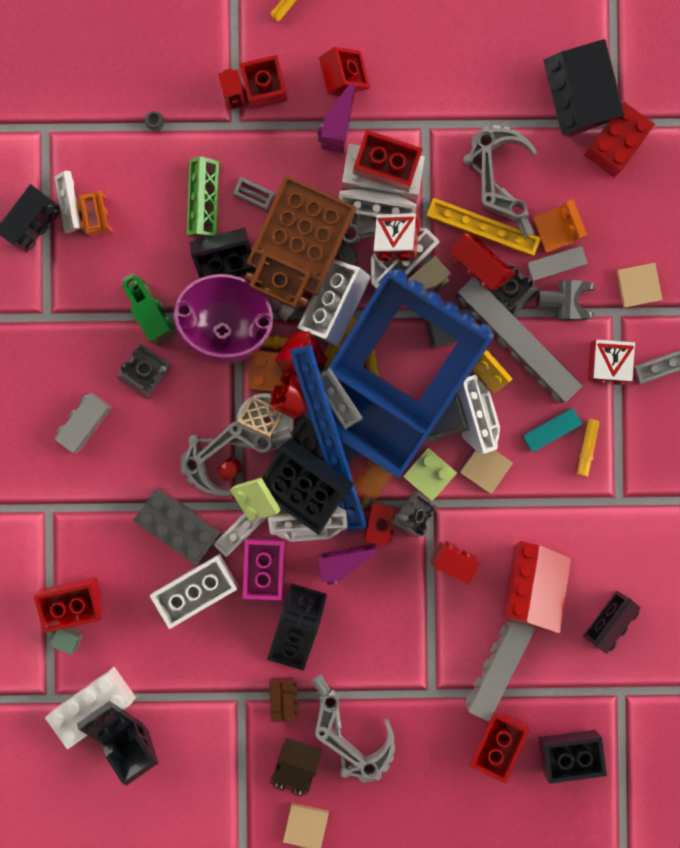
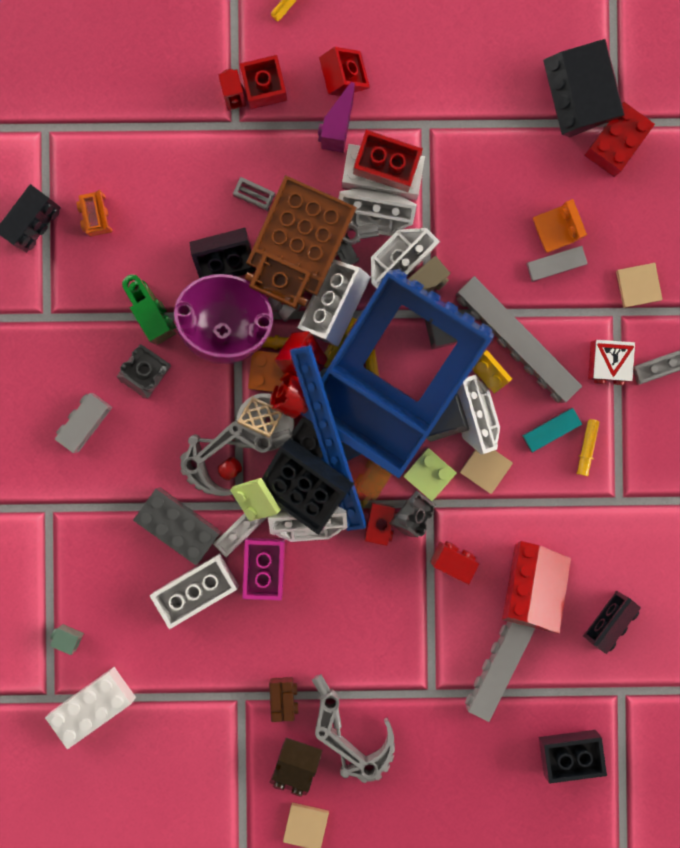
(67, 202): white plate -> none
(69, 604): red slope -> none
(123, 739): black bracket -> none
(154, 121): dark grey plate -> none
(198, 197): bright green fence -> none
(297, 627): black bracket -> none
(339, 400): light grey tile -> none
(340, 563): magenta slope -> none
(396, 237): piece -> none
(481, 262): red slope -> none
(482, 227): yellow plate -> none
(500, 746): red slope -> none
(503, 202): light grey piece -> none
(515, 292): dark grey slope -> none
(566, 300): dark grey connector -> none

